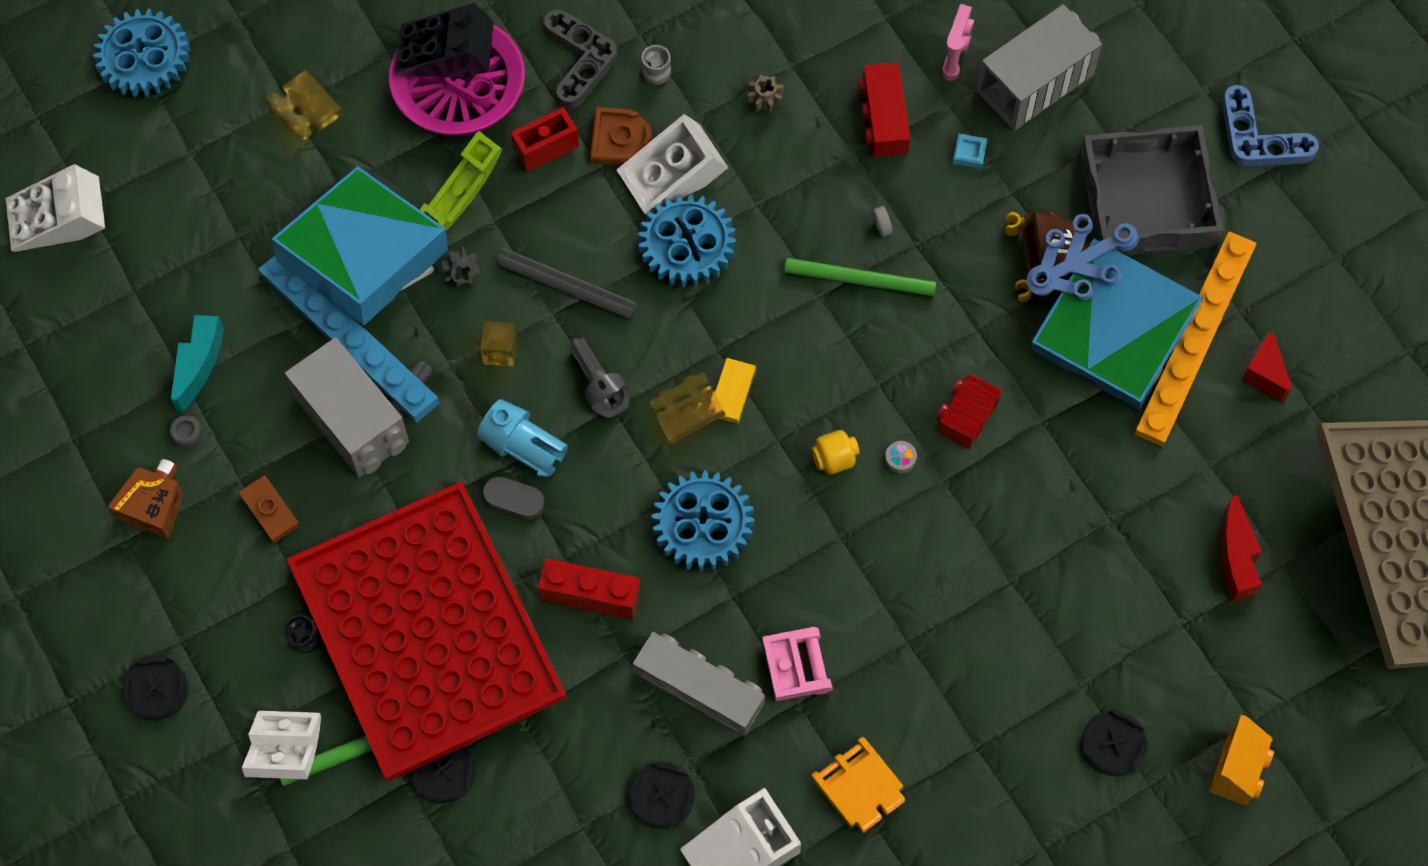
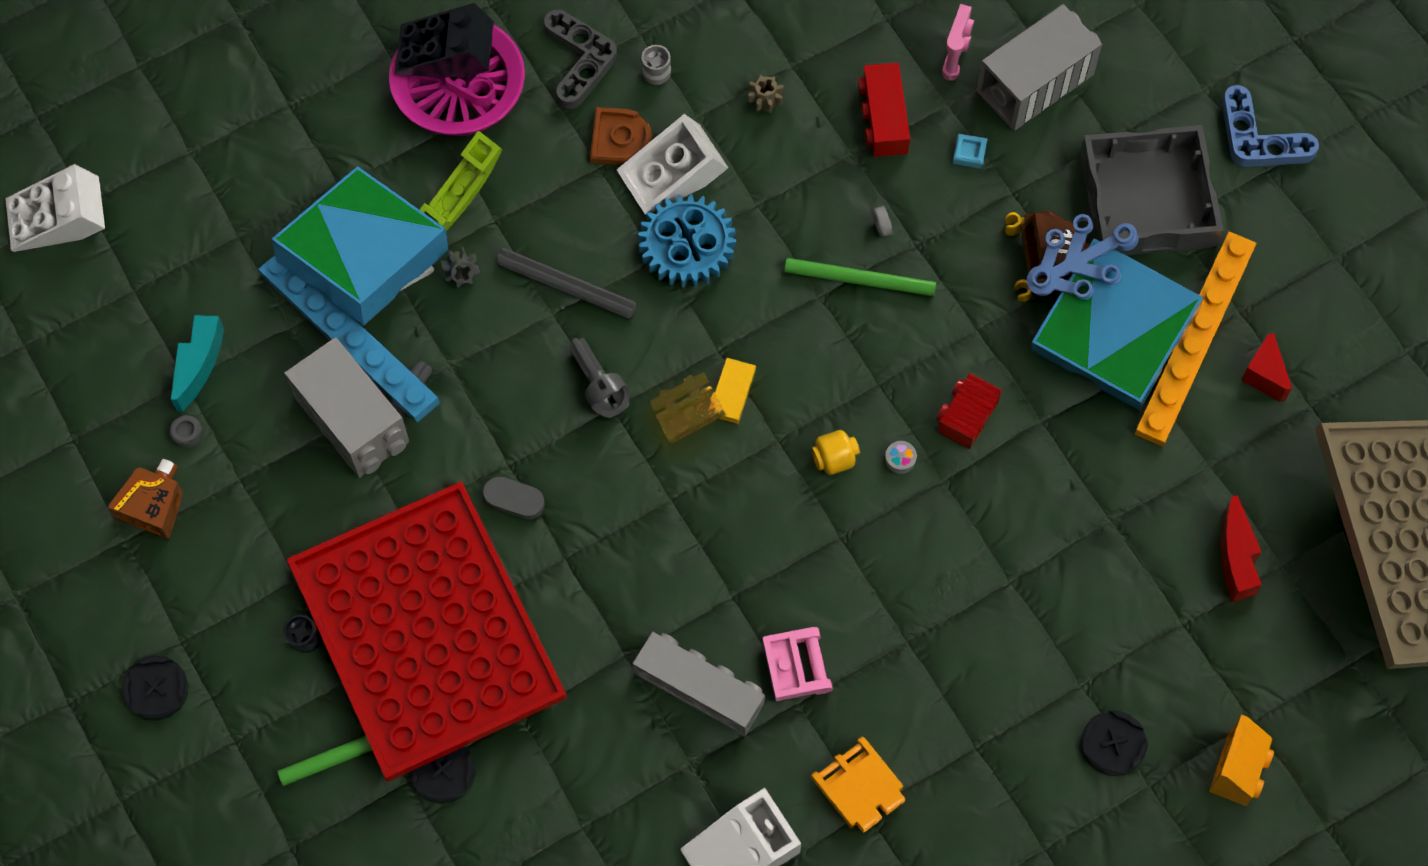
(142, 52): dark azure gear -> none
(269, 509): dark orange plate -> none
(282, 744): white slope -> none
(310, 99): clear yellow plate -> none
(499, 343): clear yellow brick -> none
(510, 432): medium azure piece -> none
(545, 139): red brick -> none
(589, 589): red brick -> none
(662, 795): black tile -> none
(701, 546): dark azure gear -> none

